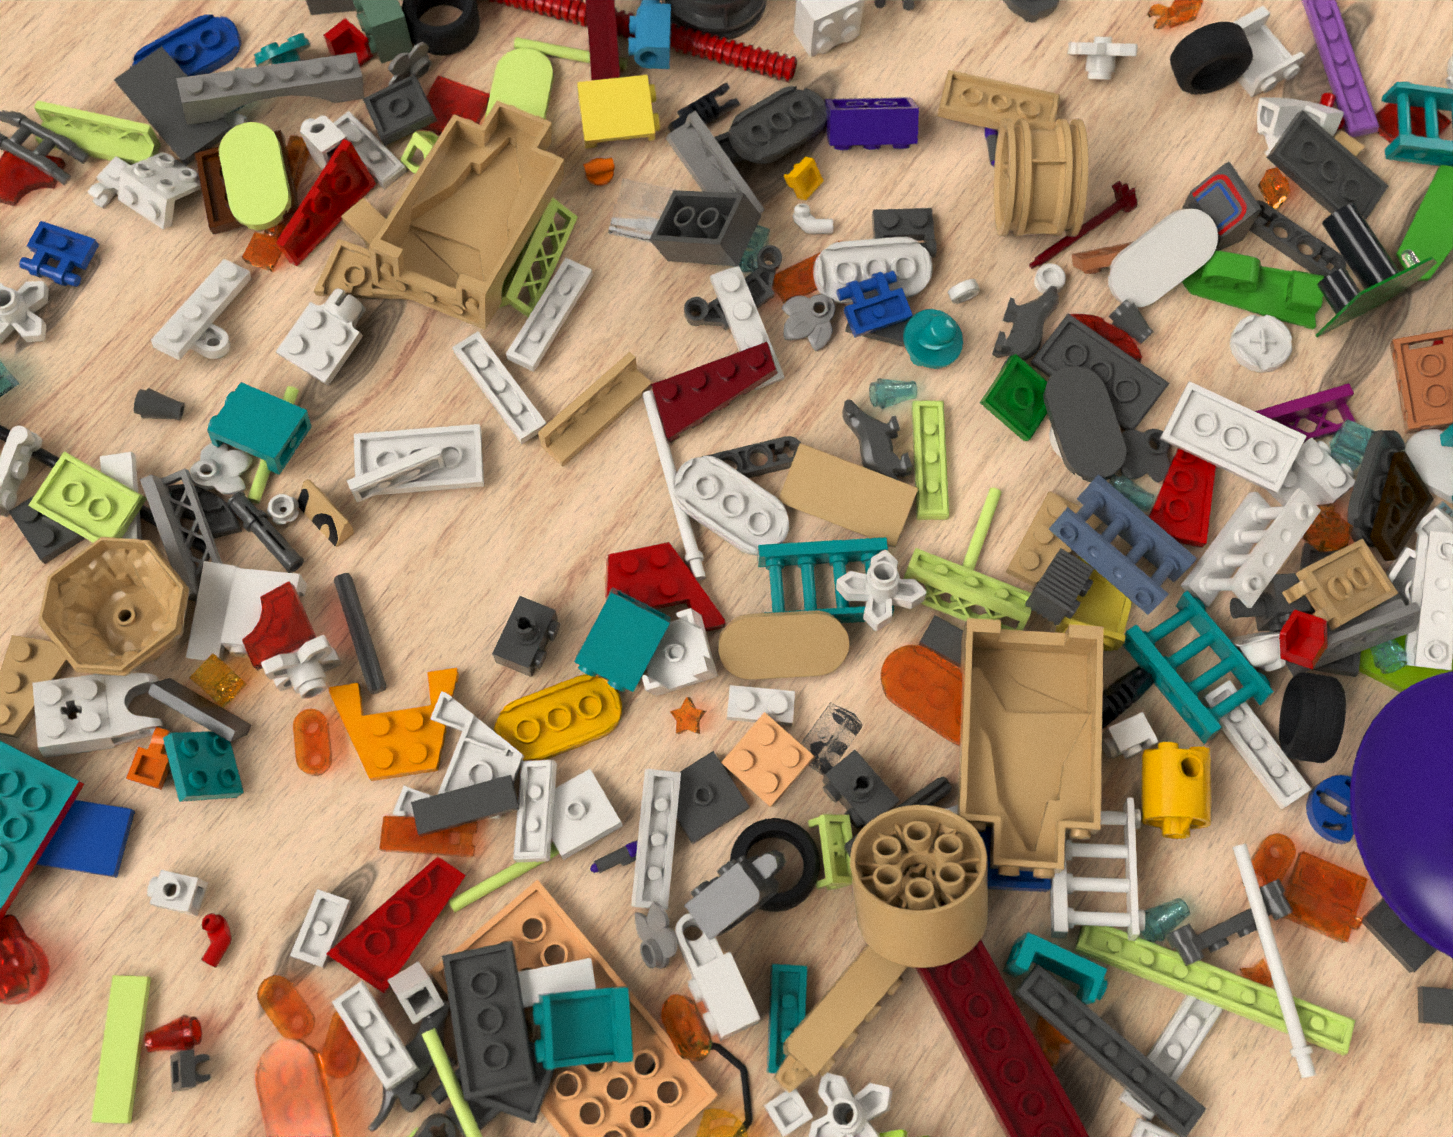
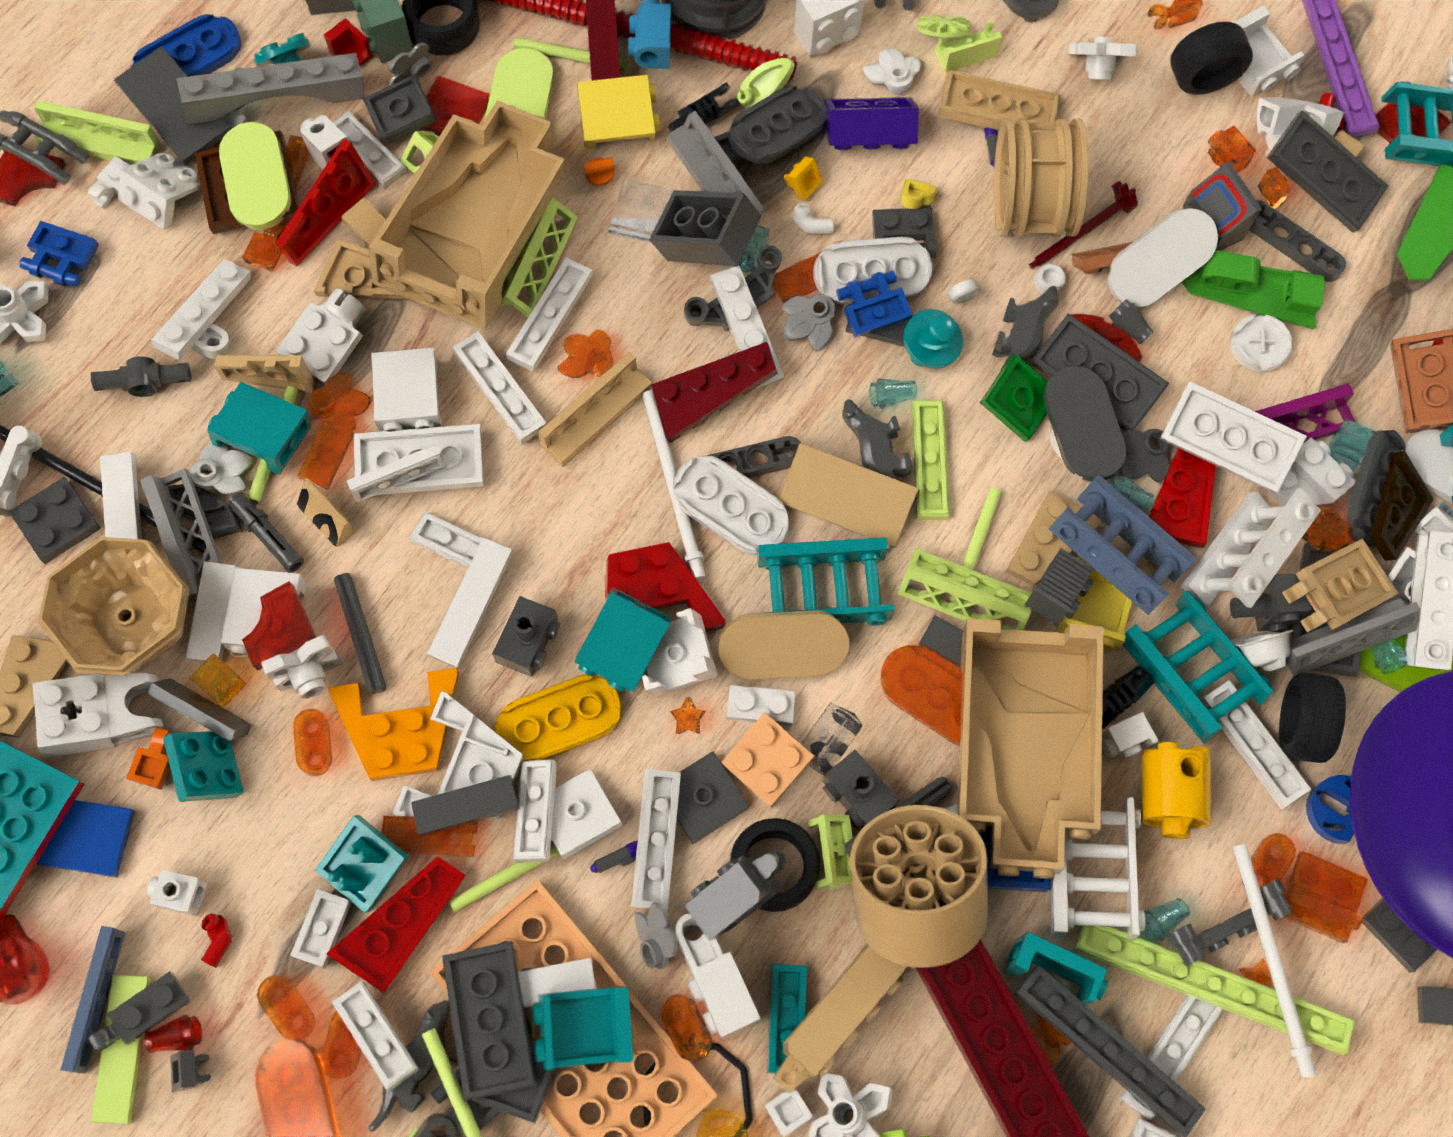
(86, 500): yellowish green tile -> none
(93, 999): none -> sand blue tile
(141, 376): none -> dark grey pin
(142, 1012): none -> dark grey plate
(155, 405): dark grey cone -> none
(266, 371): none -> tan wing
(283, 501): white plate -> none
(326, 454): none -> clear orange plate
(343, 400): none -> clear orange plate
(362, 863): none -> teal plate
(405, 389): none -> white panel
(415, 992): white brick -> none
(445, 539): none -> white tile
(470, 602): none -> white tile
(585, 352): none -> clear orange plate
(765, 81): none -> yellowish green arm
(880, 590): white plant -> none
(893, 70): none -> white plate
(917, 194): none -> light yellow tile
(944, 27): none -> yellowish green wheel
(968, 49): none -> yellowish green hinge
(1232, 148): none -> clear orange brick
(1303, 639): red panel -> none
(1369, 264): black piece -> none

